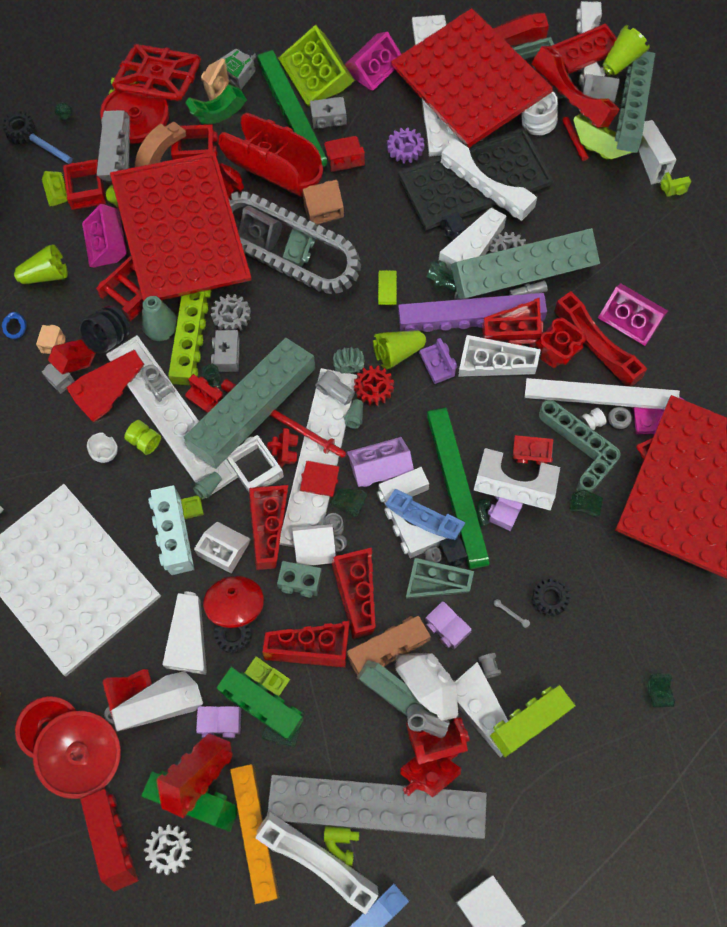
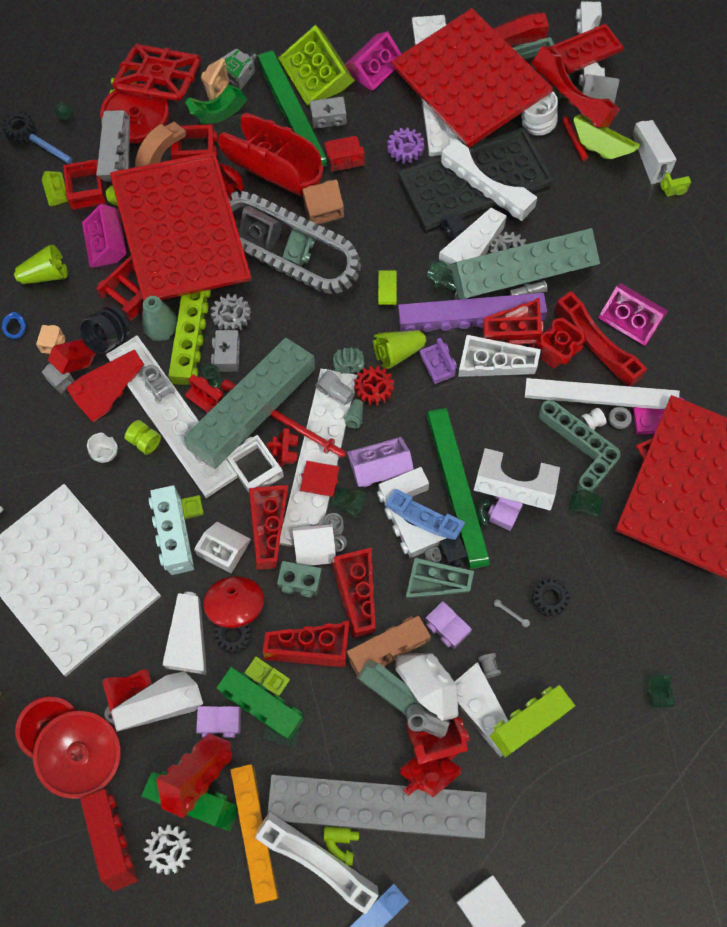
(207, 485): sand green cone -> none
(532, 448): red bracket -> none
(625, 50): lime cone -> none
(634, 103): sand green brick -> none

